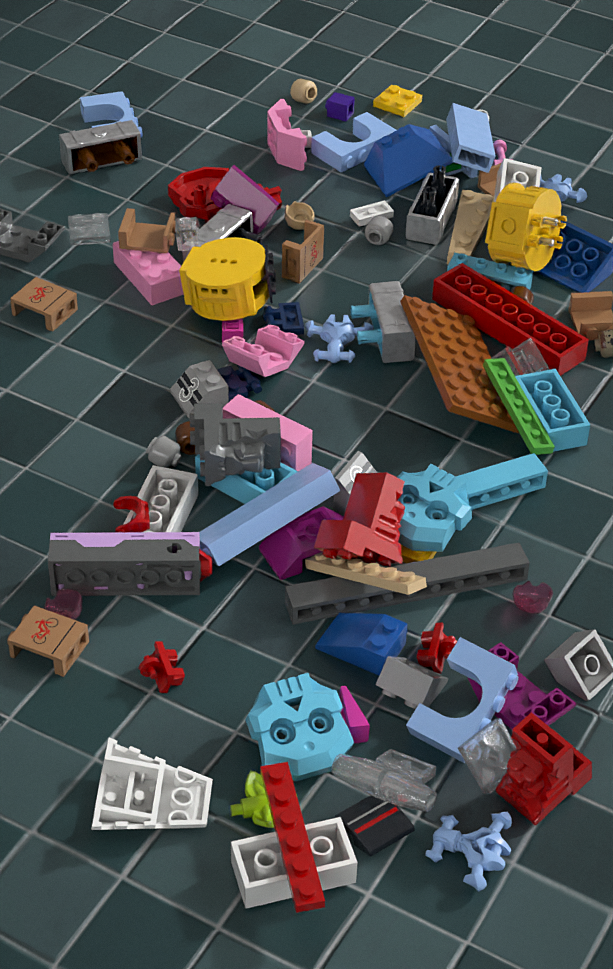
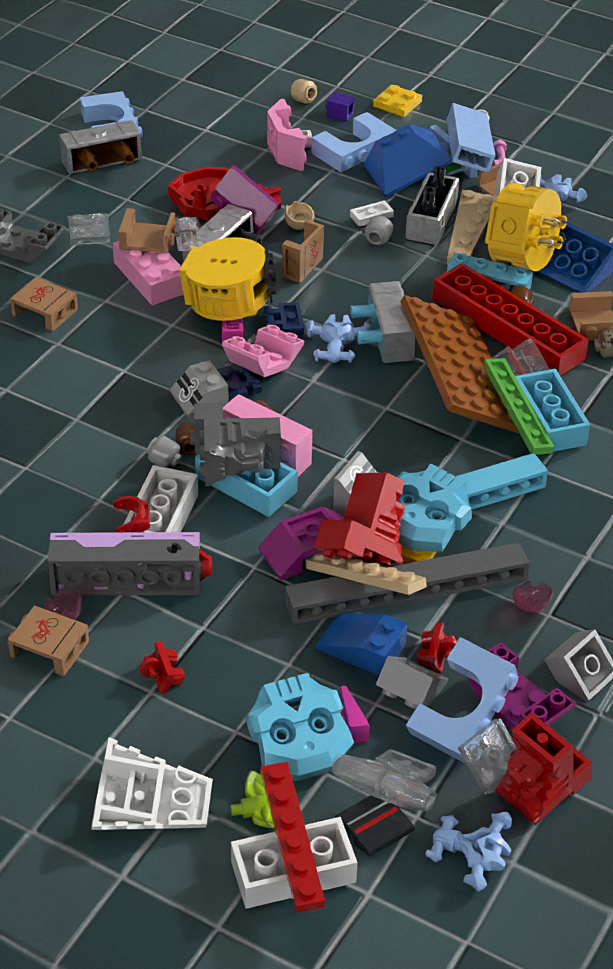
(267, 513): light blue brick -> none

